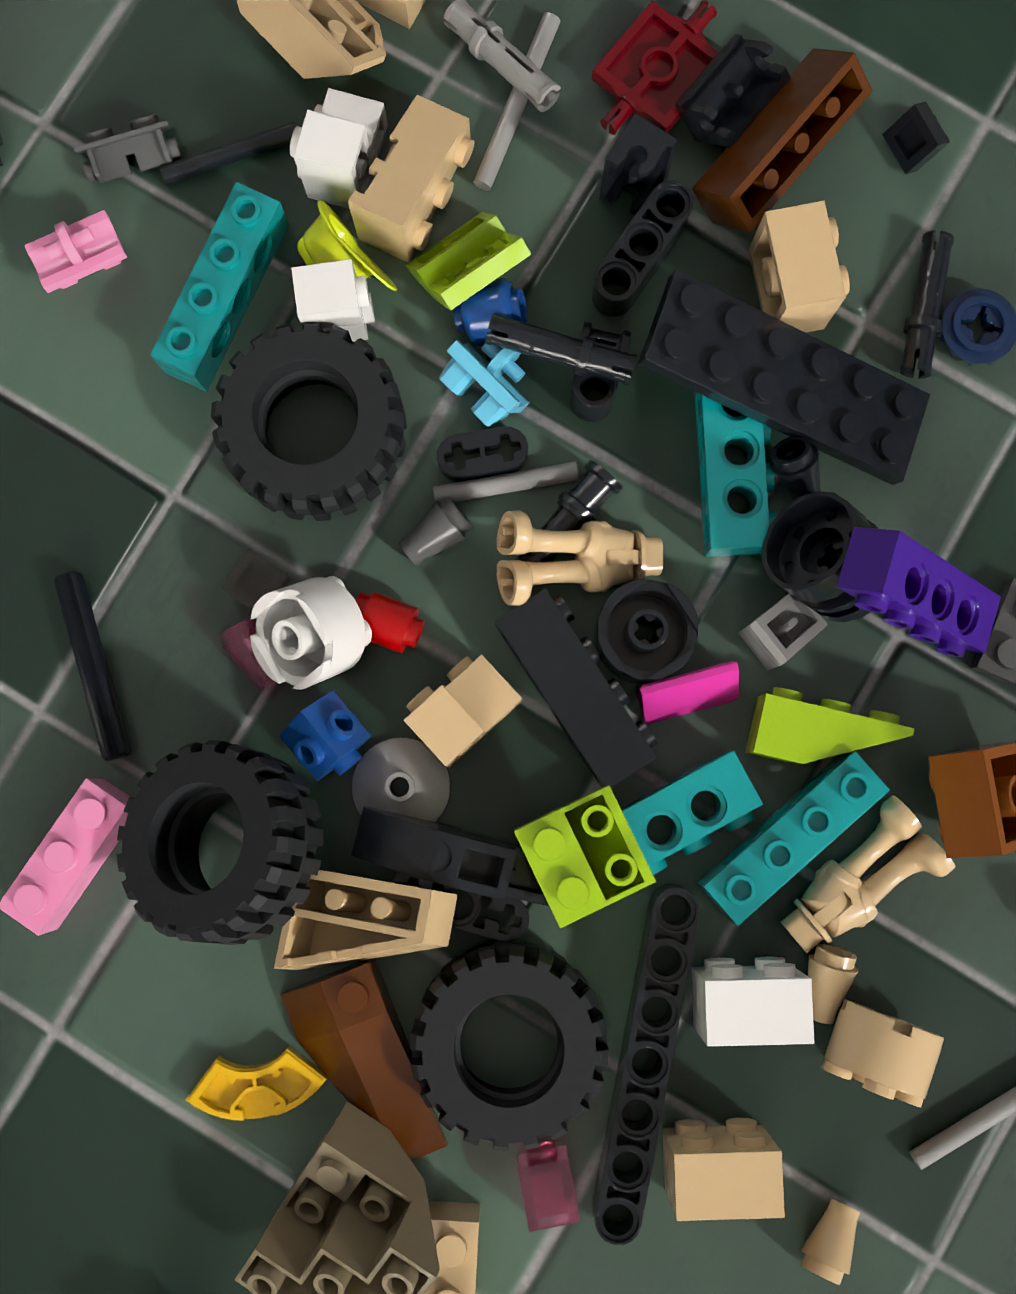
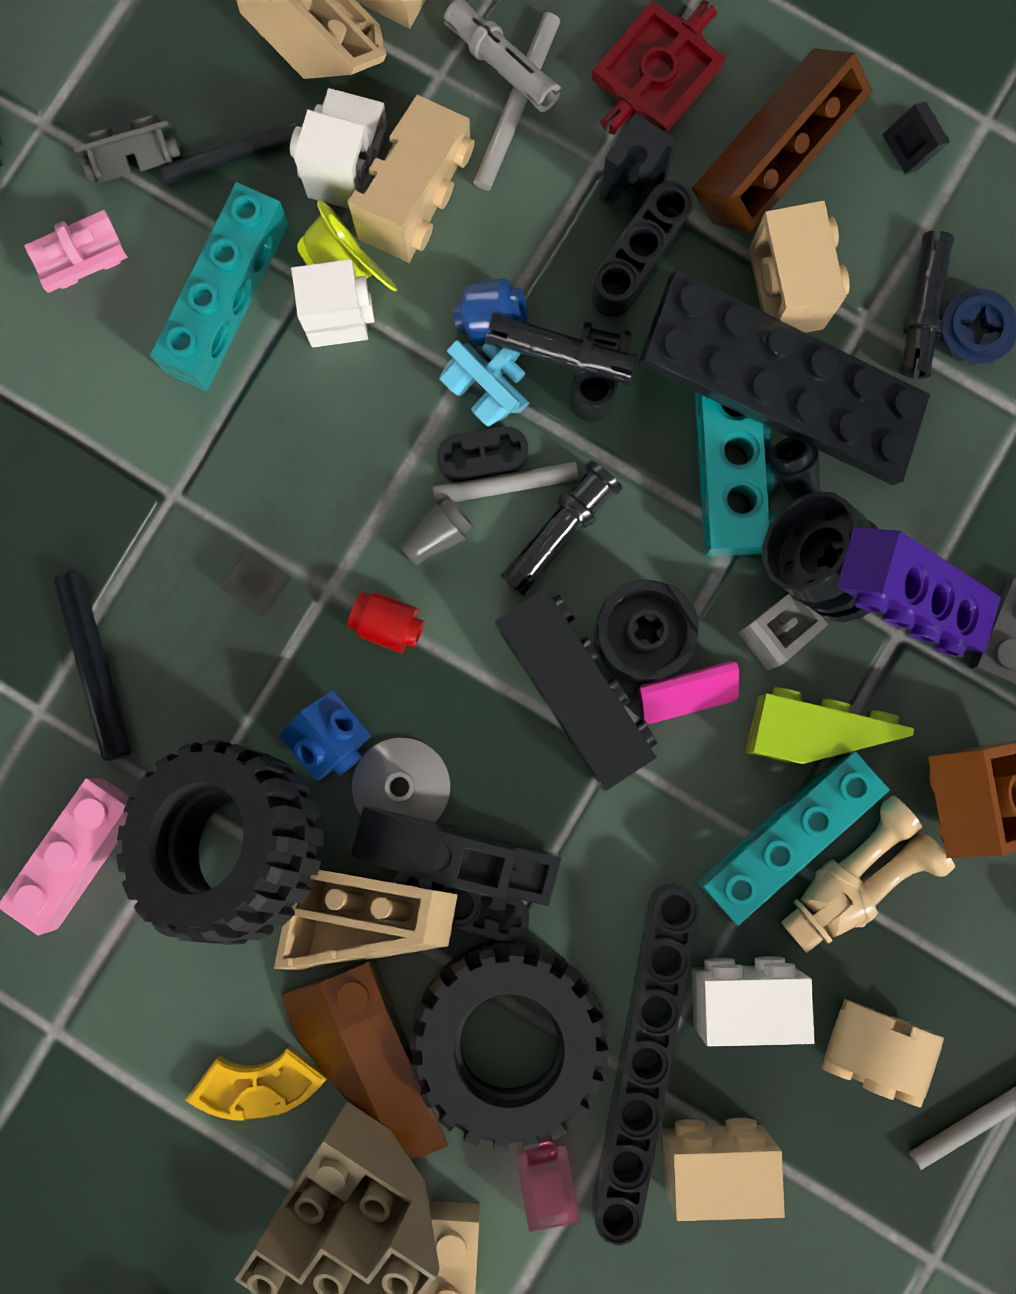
(240, 650): clear pink cone -> none
(294, 362): black tyre -> none
(308, 632): white brick -> none
(463, 711): tan brick -> none
(467, 260): lime slope -> none
(584, 856): lime slope -> none
(602, 559): tan piece -> none
(731, 91): black hinge -> none
(733, 799): teal brick -> none
(831, 975): tan cone -> none
(832, 1243): tan cone -> none

